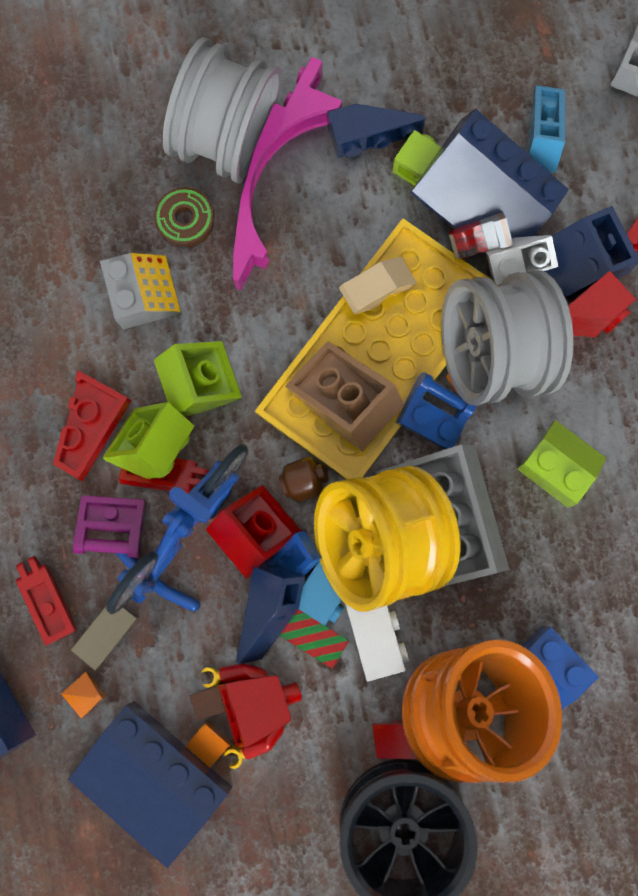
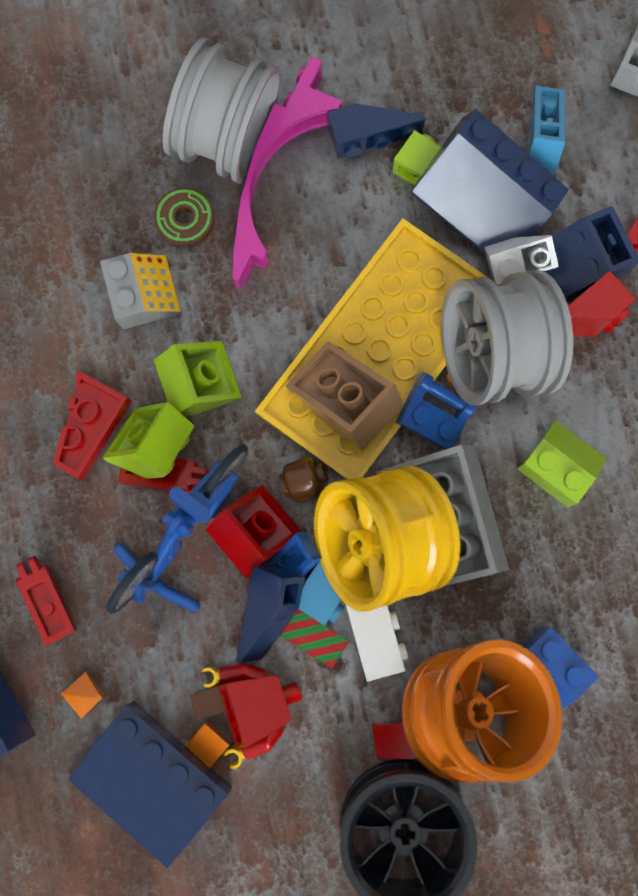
(103, 636): dark tan tile -> none
(110, 516): magenta plate -> none
(376, 284): tan slope -> none
(481, 236): leg -> none

